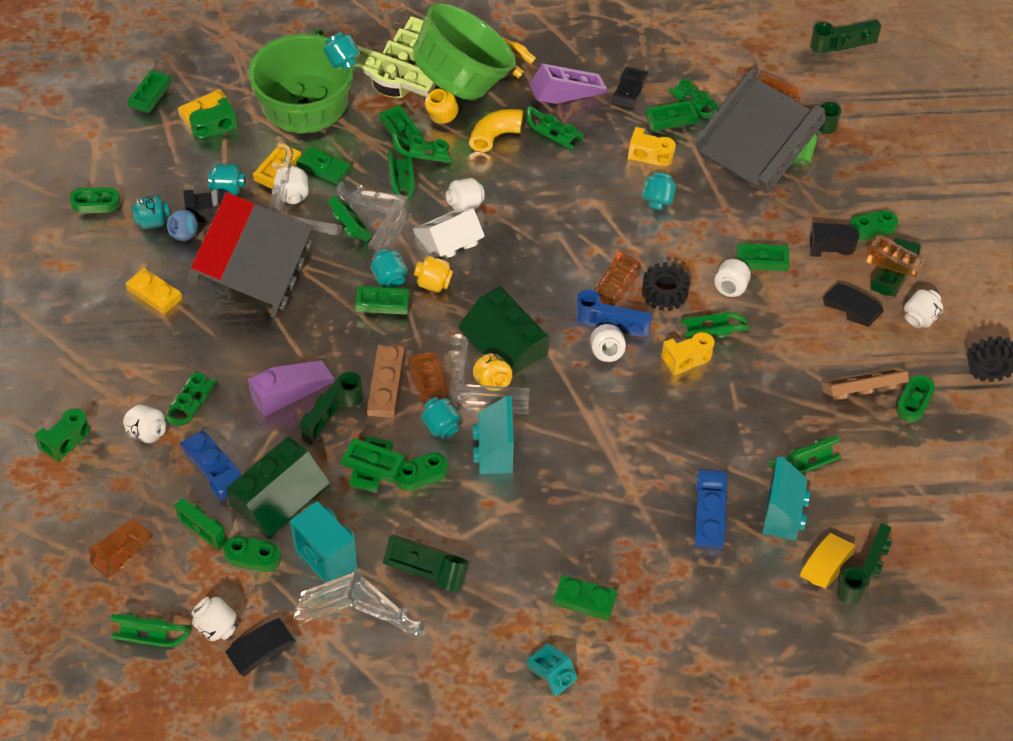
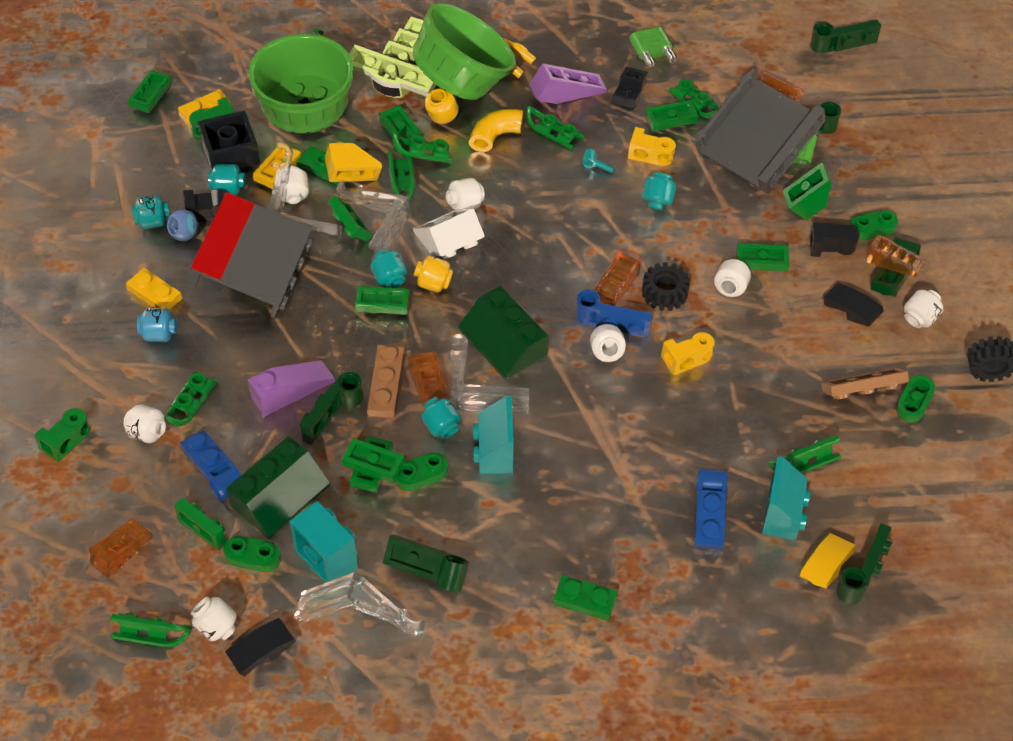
(95, 200): green plate -> none
(156, 325): none -> dark azure head
(229, 140): none -> black brick
(341, 51): teal head -> none
(350, 163): none -> yellow slope
(492, 371): yellow head -> none
(553, 668): teal bracket -> none
(589, 161): none -> teal hand
(652, 44): none -> bright green piece
(719, 327): green piece -> none
(809, 192): none -> green slope

